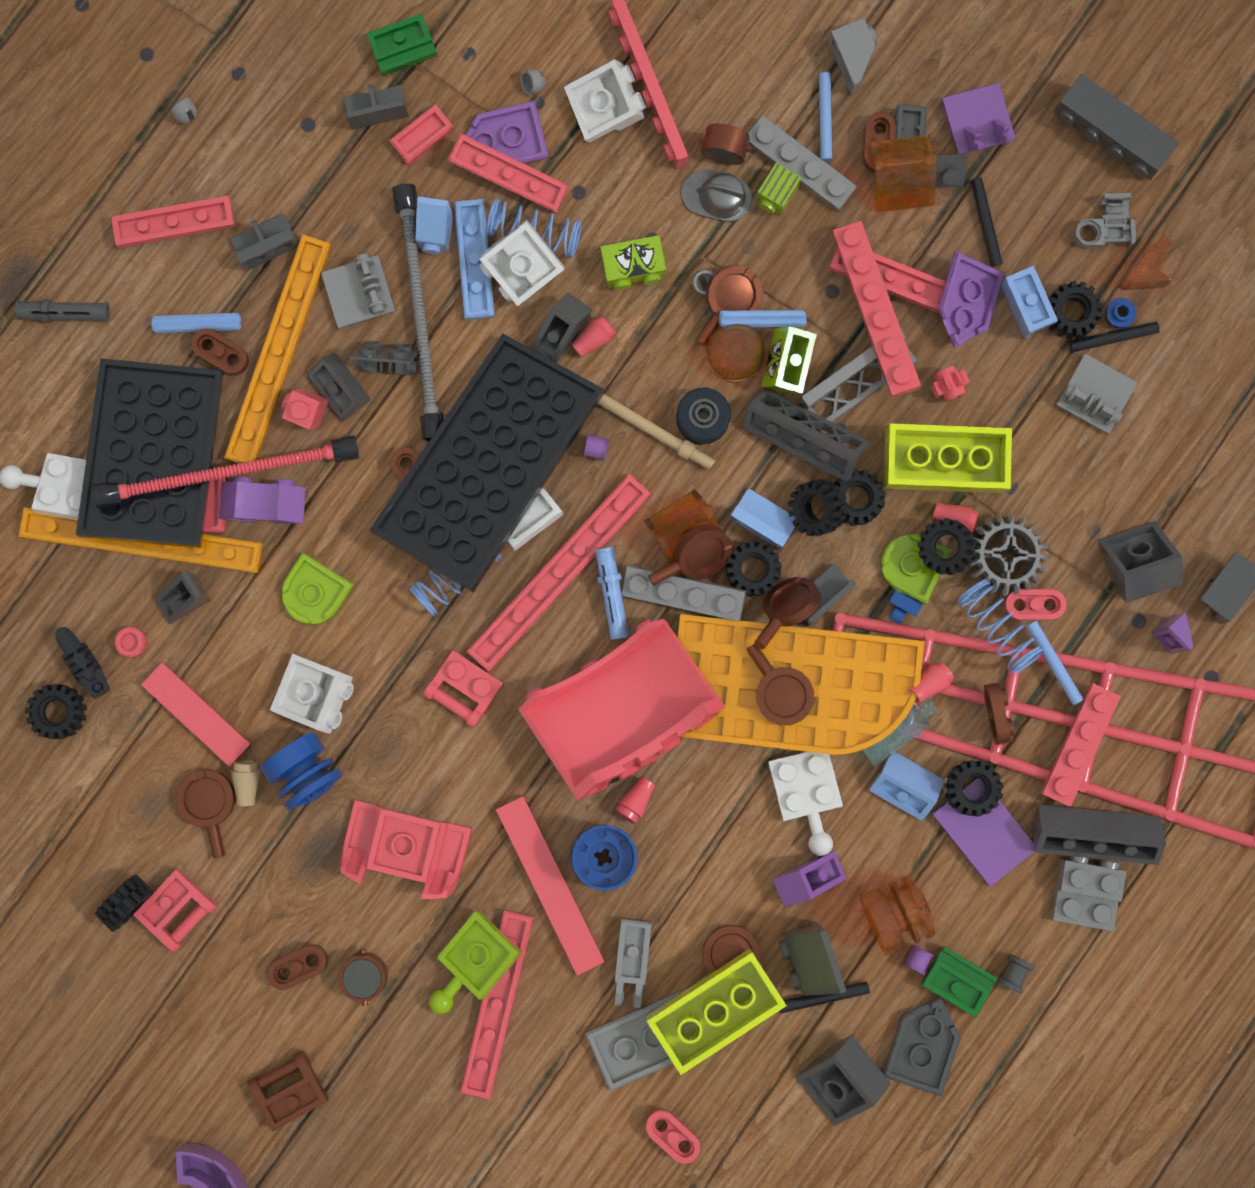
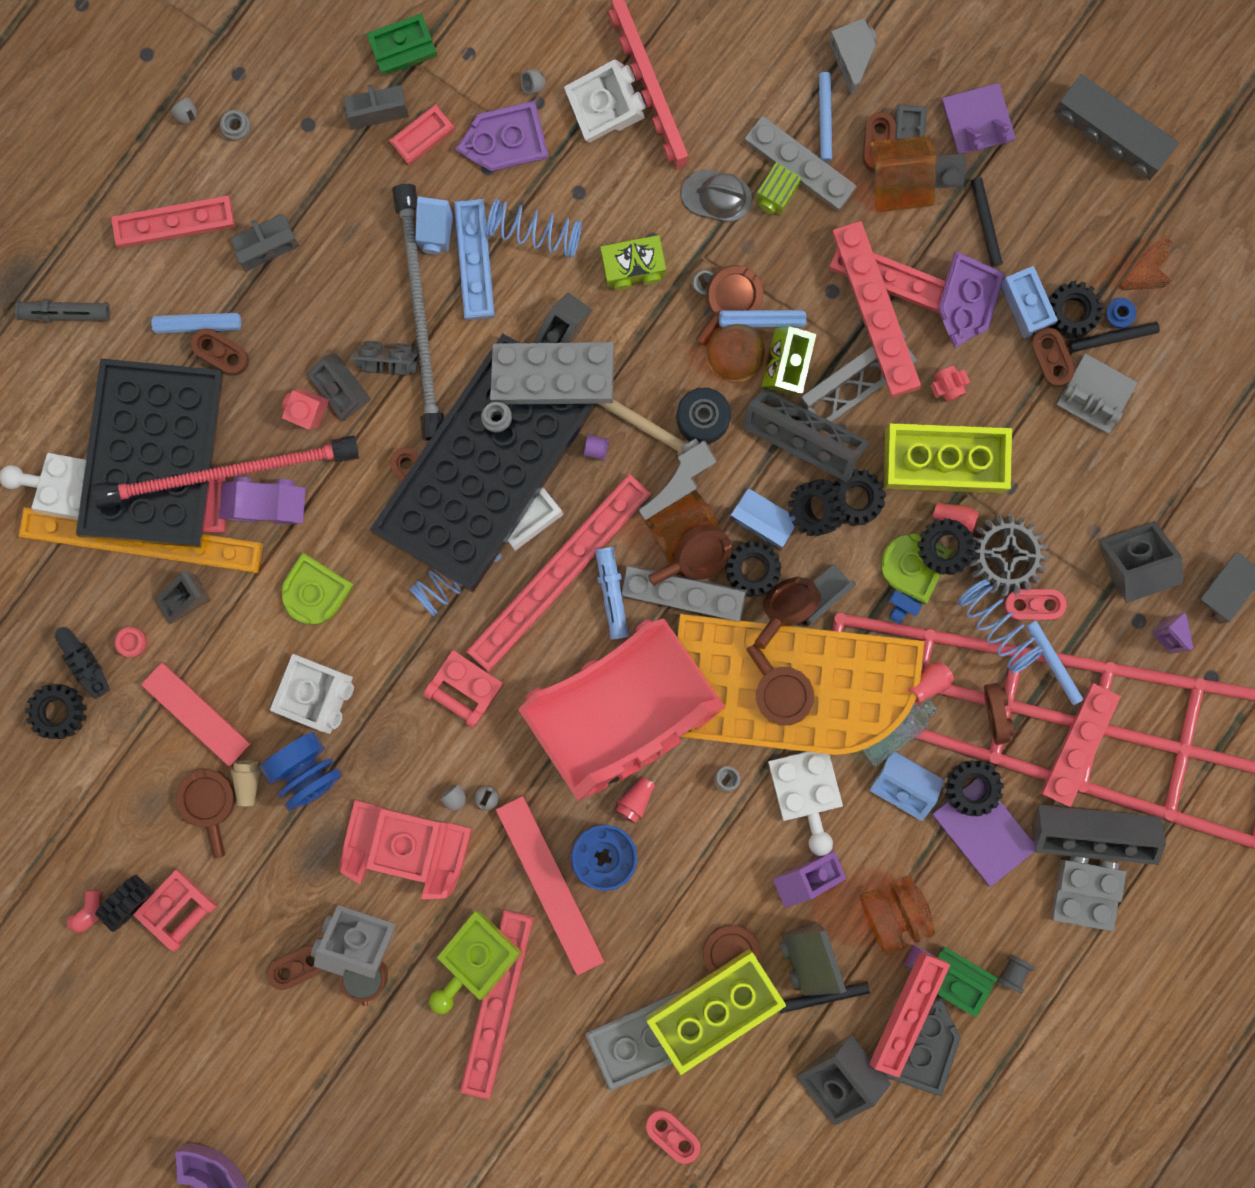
(86, 917): none -> coral arm
(232, 117): none -> light grey plate
(278, 350): light orange tile -> none
(292, 1100): copper plate -> none
(352, 943): none -> light grey plate
(358, 291): light grey hinge -> none
(453, 798): none -> light grey hinge
(492, 801): none -> light grey hinge
(493, 409): none -> light grey plate
(508, 173): coral tile -> none
(520, 263): white plate -> none
(552, 373): none -> light grey plate
(594, 335): coral cone -> none
(632, 958): light grey hinge -> none
(693, 460): none -> light grey slope
(725, 144): copper piece -> none
(731, 784): none -> light grey hinge
(909, 1014): none -> coral plate
(1055, 357): none -> copper plate
(1115, 227): light grey piece -> none

